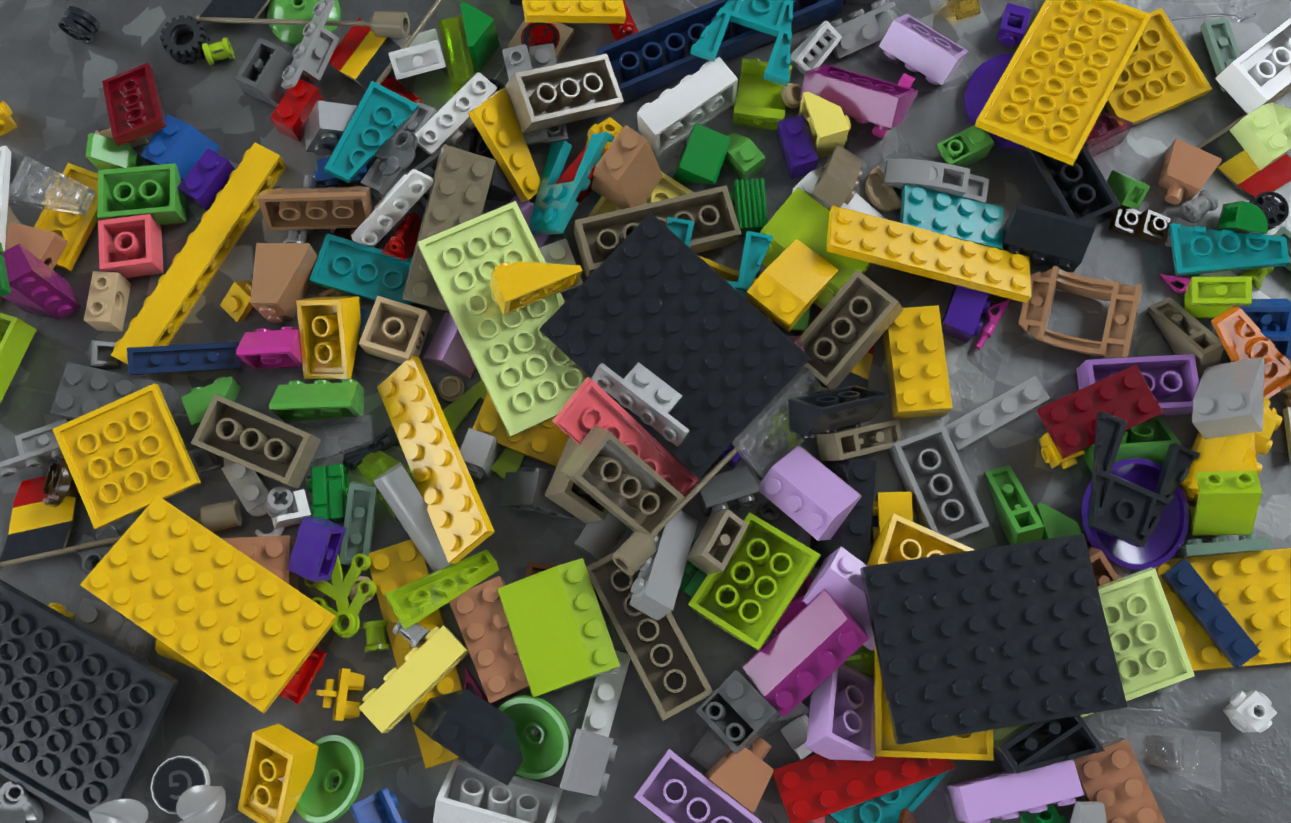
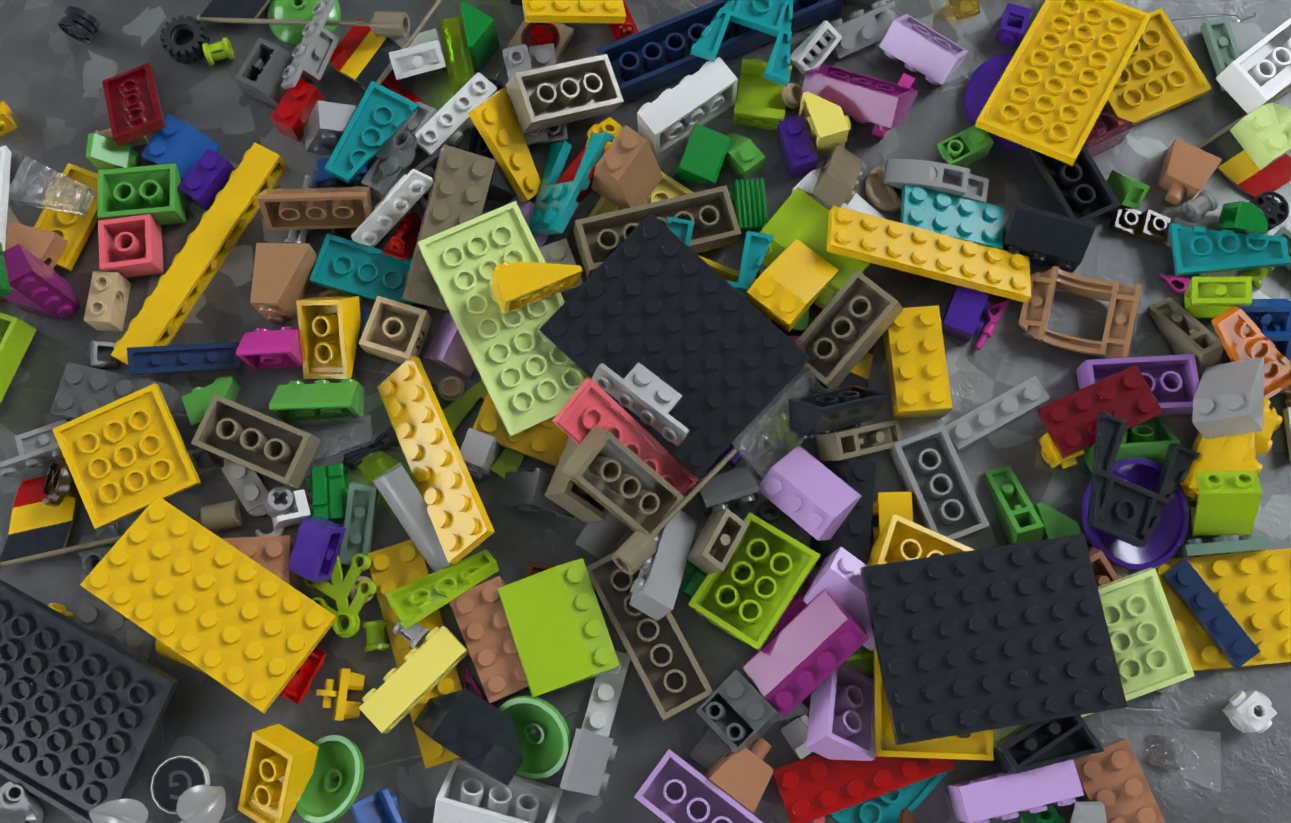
(238, 300): yellow bracket -> none

